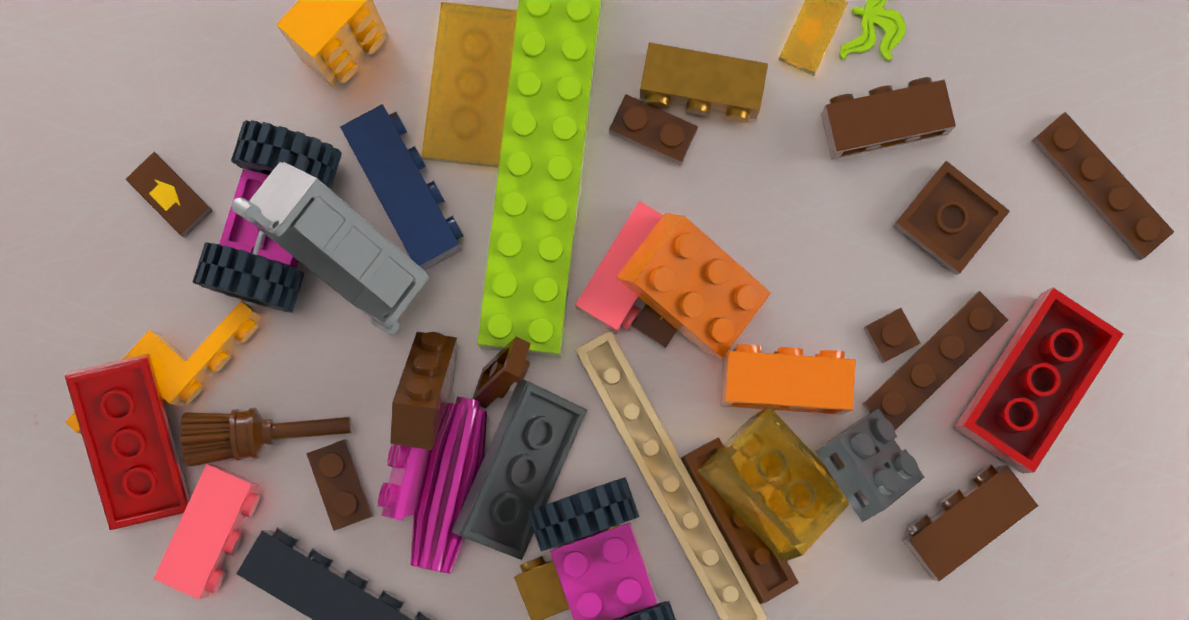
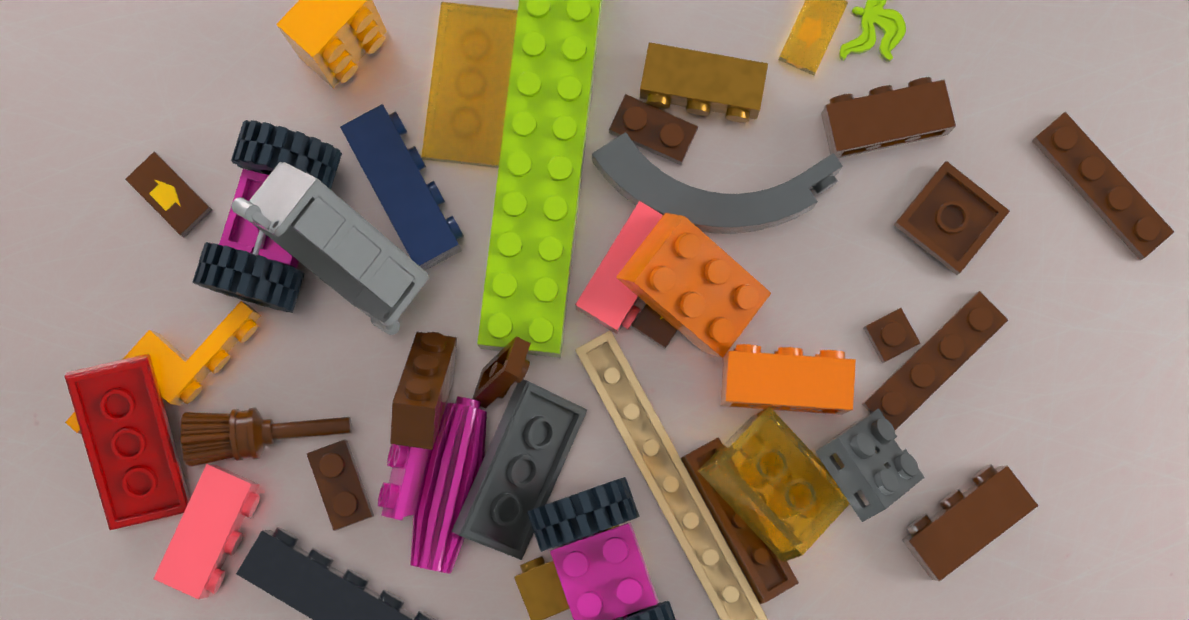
(711, 211): none -> dark grey arch
(1038, 381): red brick -> none

